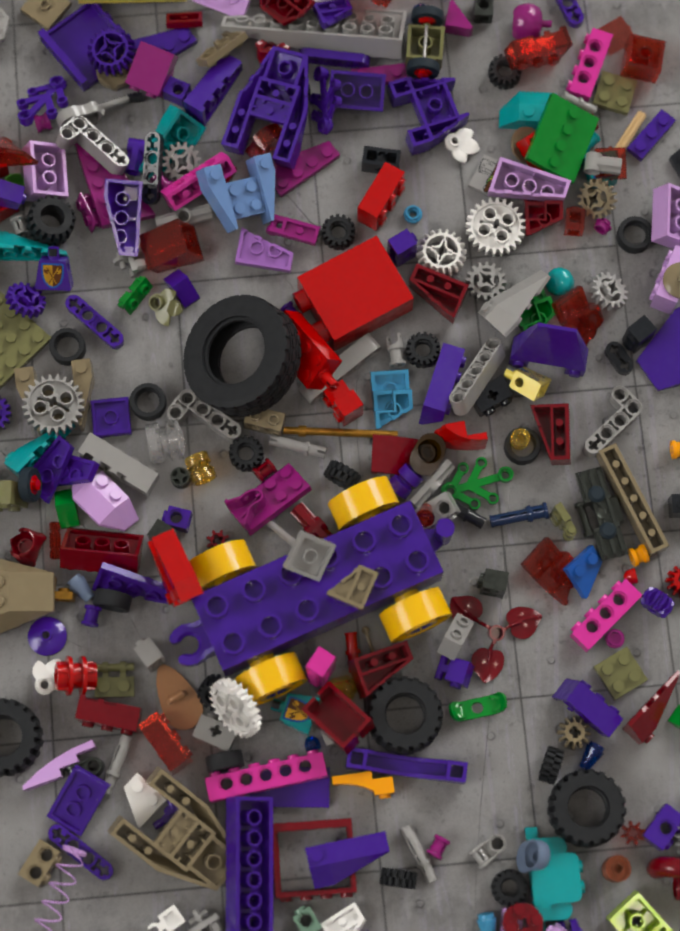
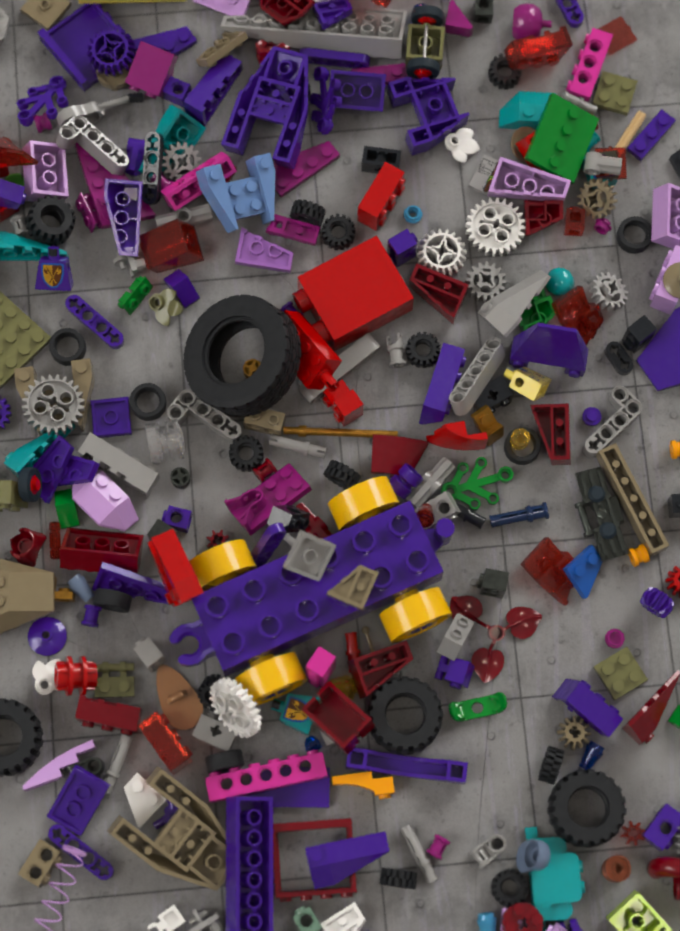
(25, 300): dark purple gear -> none
(184, 20): dark red tile -> none
(201, 470): clear yellow wheel -> none
(252, 365): none -> pearl gold wheel
(264, 140): clear red brick -> none
(268, 544): none -> dark purple beam
(290, 516): none -> black brick
(307, 212): none -> black tyre
(390, 395): dark azure slope -> none
(427, 454): dark brown piece -> none
(487, 423): none -> pearl gold slope
(562, 519): olive plate -> none
(587, 639): dark pink brick -> none
(591, 416): none -> dark purple plate
(631, 576): red hinge -> none
(642, 58): clear red brick -> none

